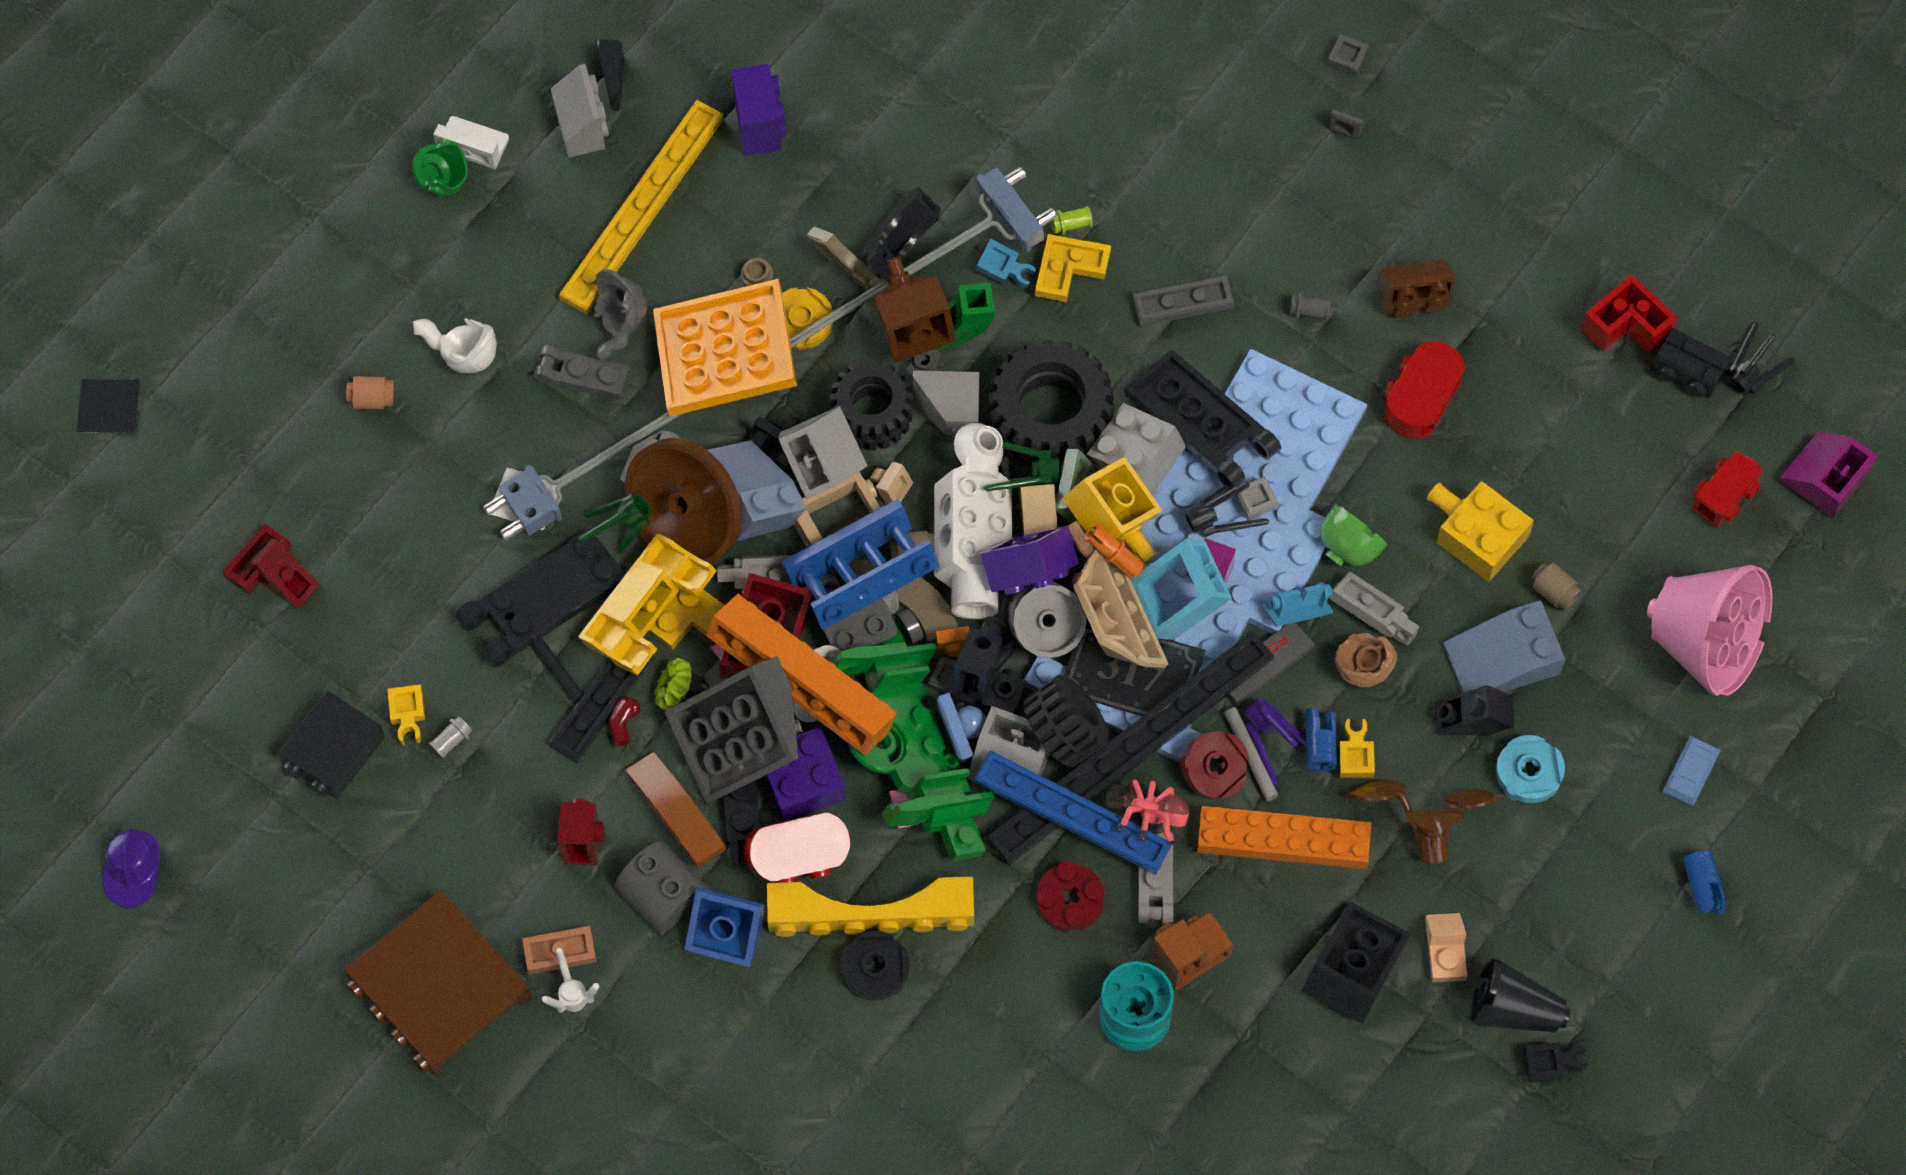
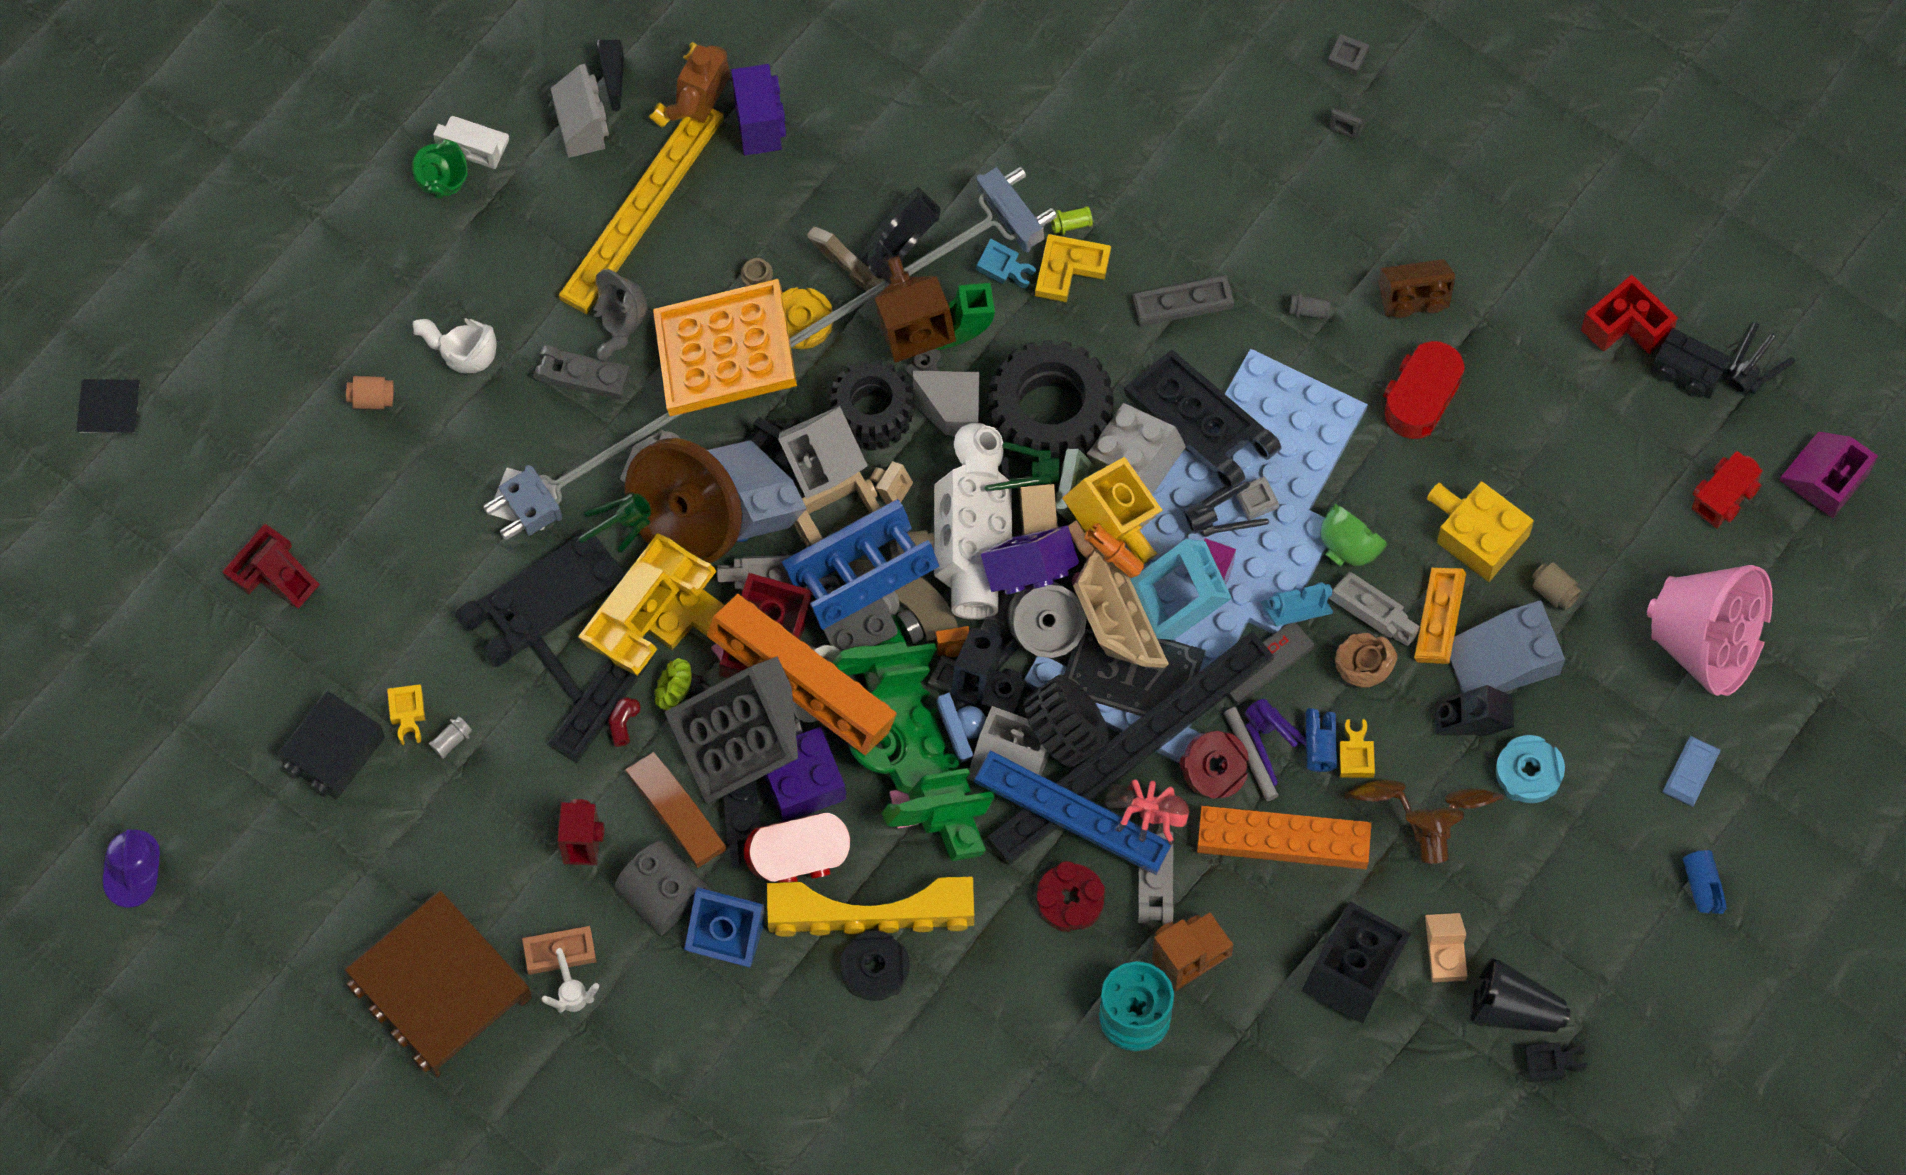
(697, 85): none -> dark orange torso
(1440, 615): none -> light orange tile

